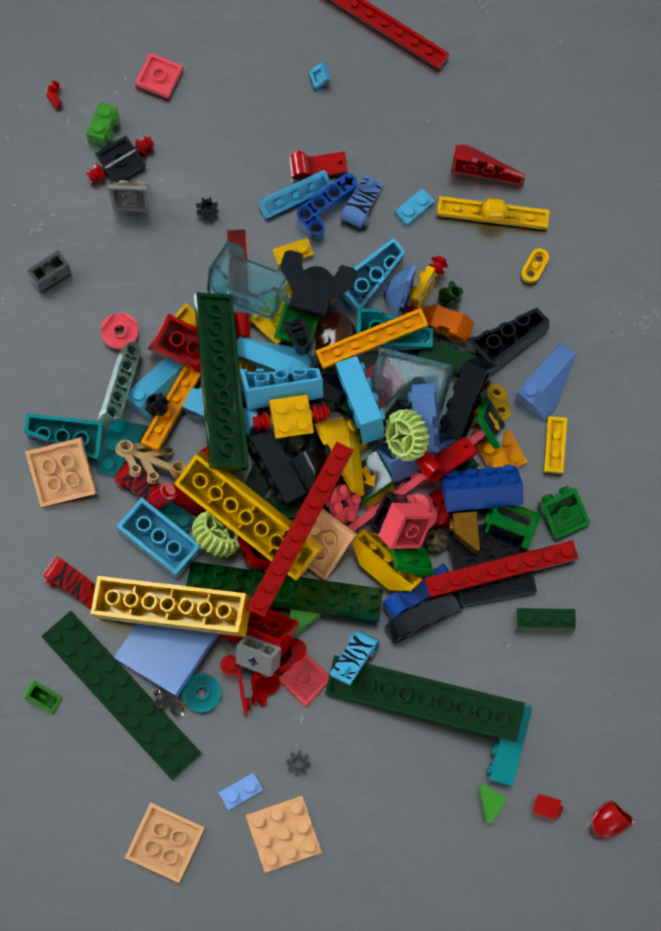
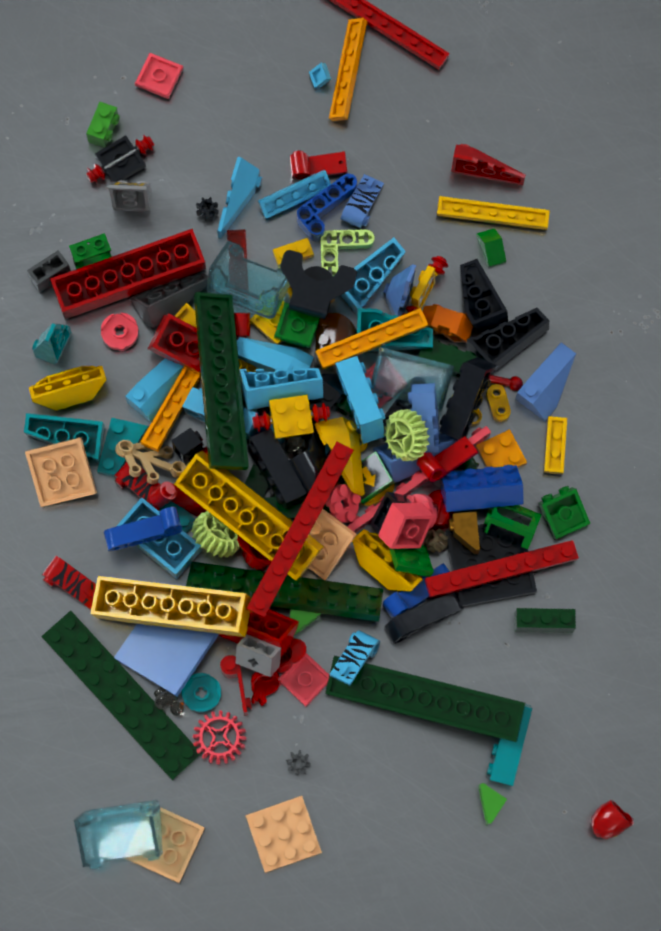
(42, 697): bright green slope -> none
(52, 94): red arm -> none
(52, 343): none -> teal wedge
(68, 387): none -> yellow wedge
(86, 254): none -> green panel
(119, 833): none -> clear light blue windscreen
(127, 359): sand green beam -> none
(128, 273): none -> red brick
(144, 530): none -> blue beam
(157, 404): black gear -> none
(170, 299): none -> dark grey wedge
(187, 445): none -> black brick
(225, 729): none -> coral gear
(240, 791): light blue plate -> none
(244, 184): none -> medium azure wedge
(297, 332): black piece -> none
(333, 246): none -> yellowish green beam
(348, 69): none -> light orange plate
(414, 207): medium azure plate -> none
(450, 294): dark green brick -> none
(480, 298): none -> black wedge
(491, 422): tile -> none
(492, 247): none -> green slope
(494, 210): yellow head -> none
(514, 383): none -> red bar
(535, 267): yellow plate -> none
(547, 807): red brick -> none

